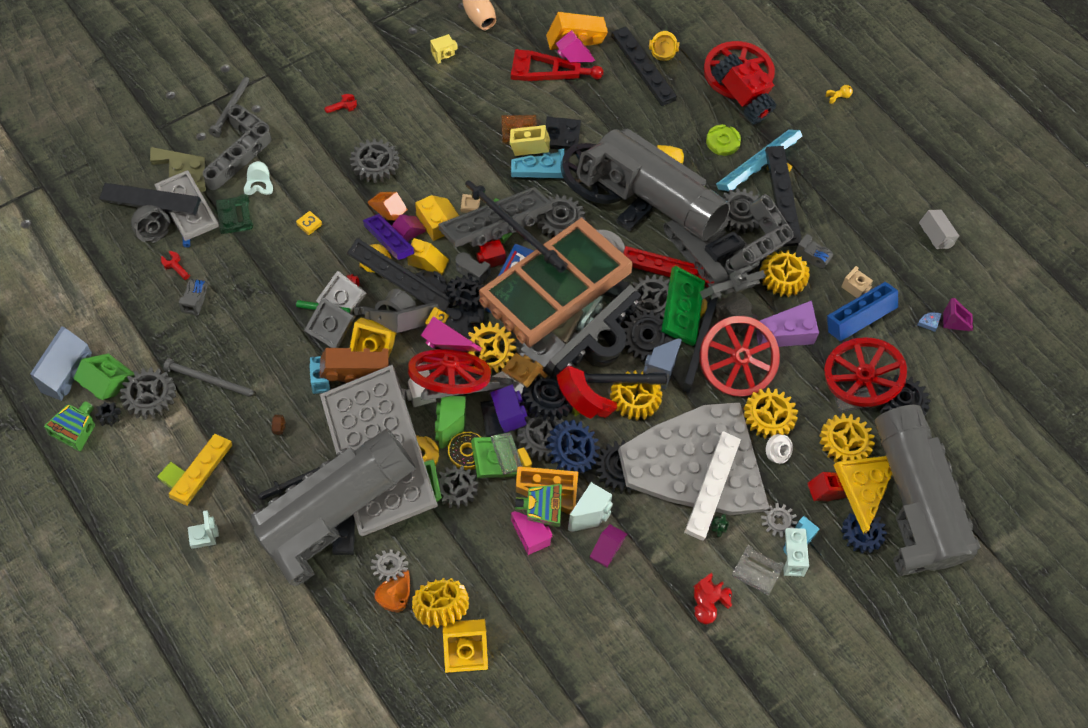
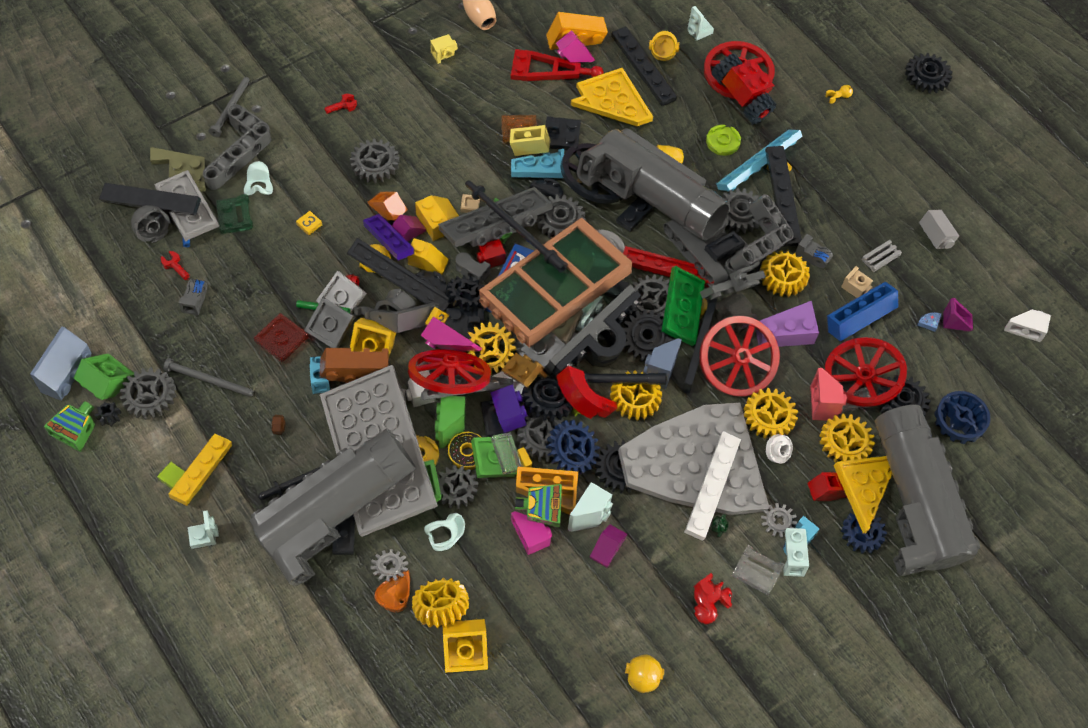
(281, 337): none -> clear red plate
(454, 523): none -> light aqua piece
(548, 187): none -> black tile
(613, 97): none -> yellow wing
(644, 673): none -> yellow cap
(698, 25): none -> light aqua bracket
(826, 396): none -> coral slope
(891, 248): none -> light grey tile
(928, 73): none -> black gear
(965, 413): none -> dark blue gear
(1030, 325): none -> white slope

